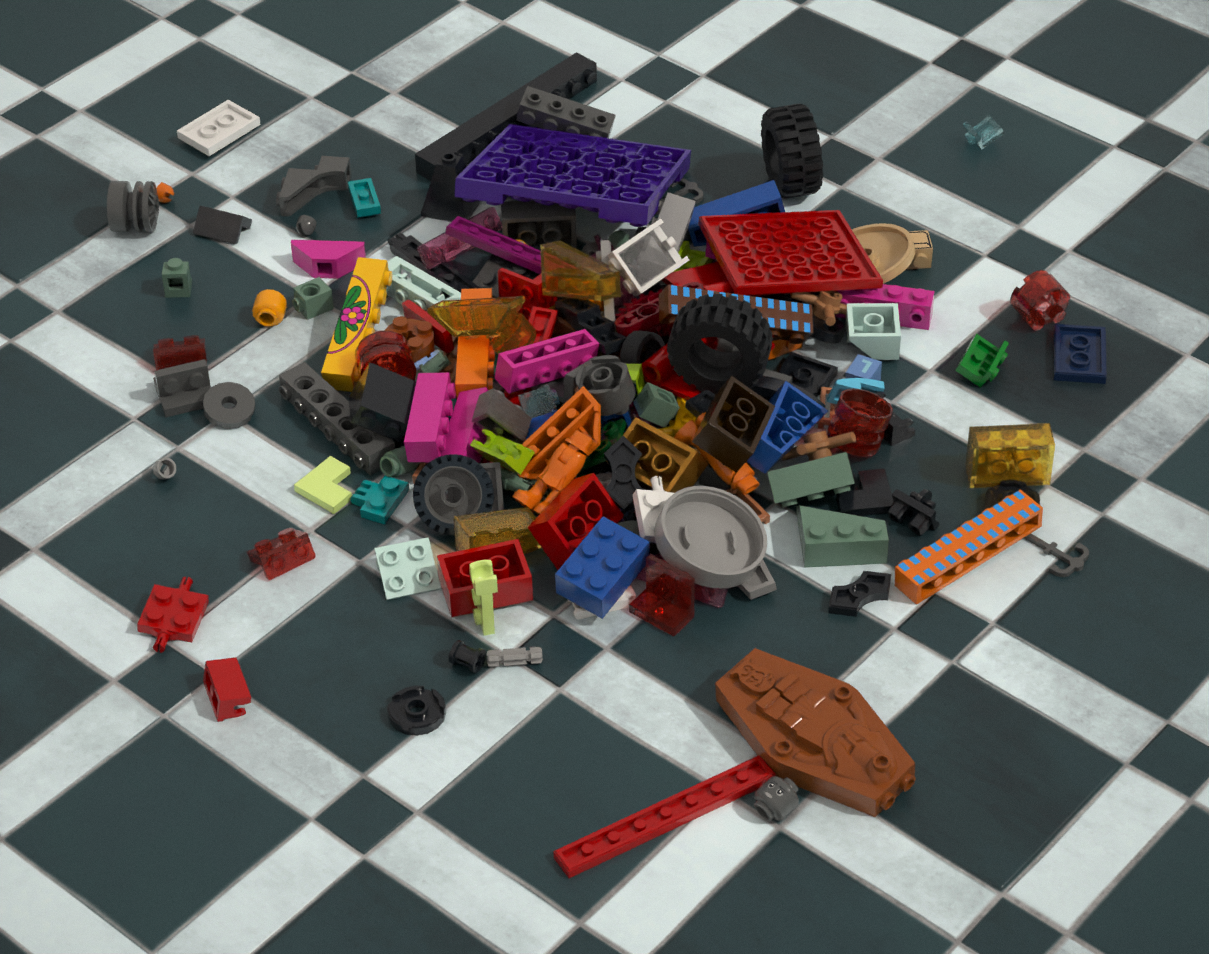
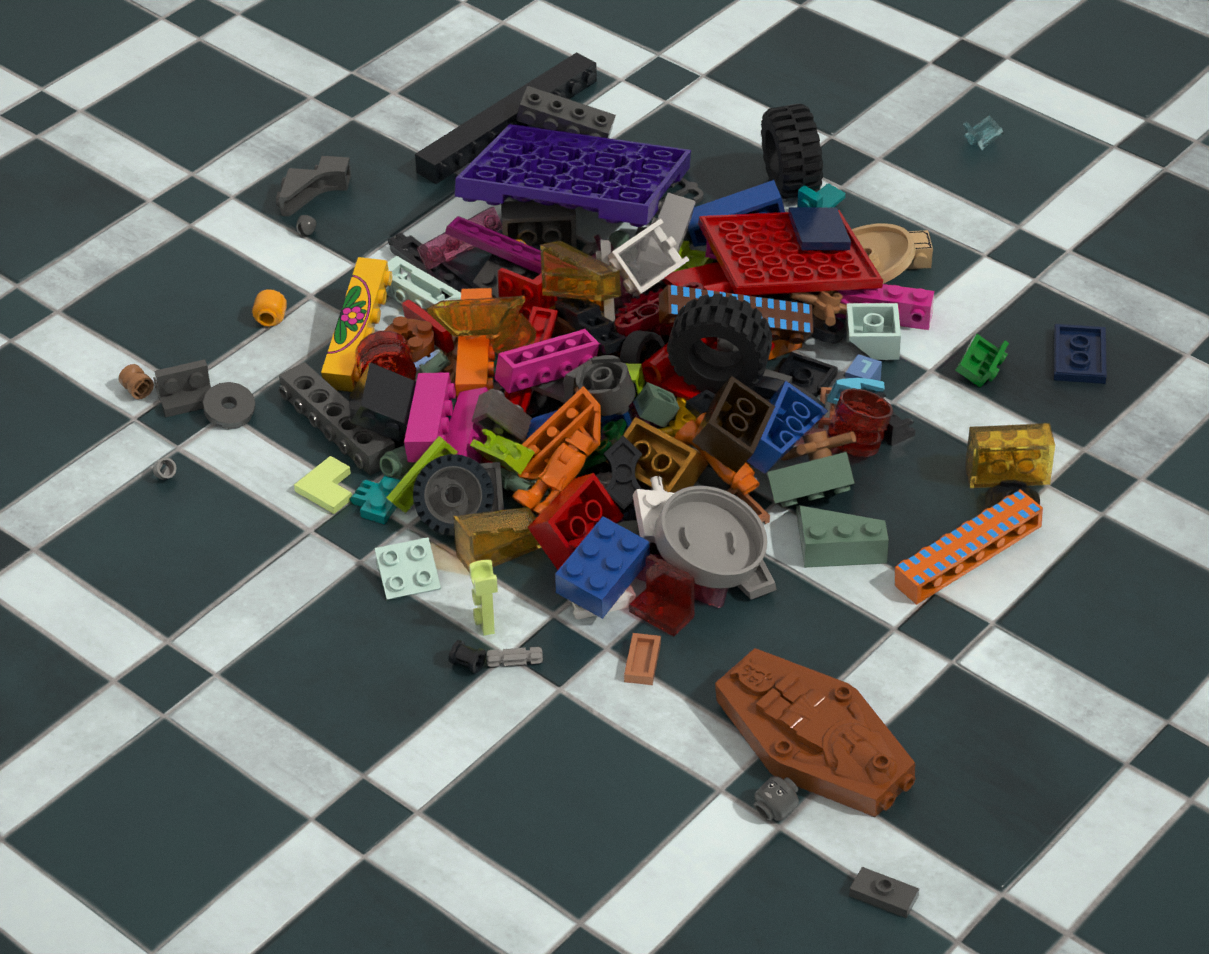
(136, 206): dark grey wheel -> none
(136, 381): none -> medium nougat wheel
(164, 192): orange hinge -> none
(171, 353): clear red bracket -> none
(172, 613): red plate -> none
(176, 273): sand green brick -> none
(218, 127): white plate -> none
(220, 224): black panel -> none
(226, 687): red hinge -> none
(282, 553): clear red bracket -> none
(313, 298): sand green brick -> none
(327, 258): dark pink slope -> none
(364, 197): teal plate -> none
(403, 493): none -> lime tile
(421, 722): black tile -> none
(440, 198): black slope -> none
(508, 565): red brick -> none
(539, 401): clear light blue bracket -> none
(642, 659): none -> nougat tile
(662, 817): red tile -> none
(819, 228): none -> dark blue tile
(826, 197): none -> teal bracket
(850, 598): black tile -> none
(873, 497): black tile -> none
(884, 892): none -> dark grey plate
(916, 506): black hips -> none
(1040, 299): clear red brick -> none
(1075, 563): dark grey piece -> none

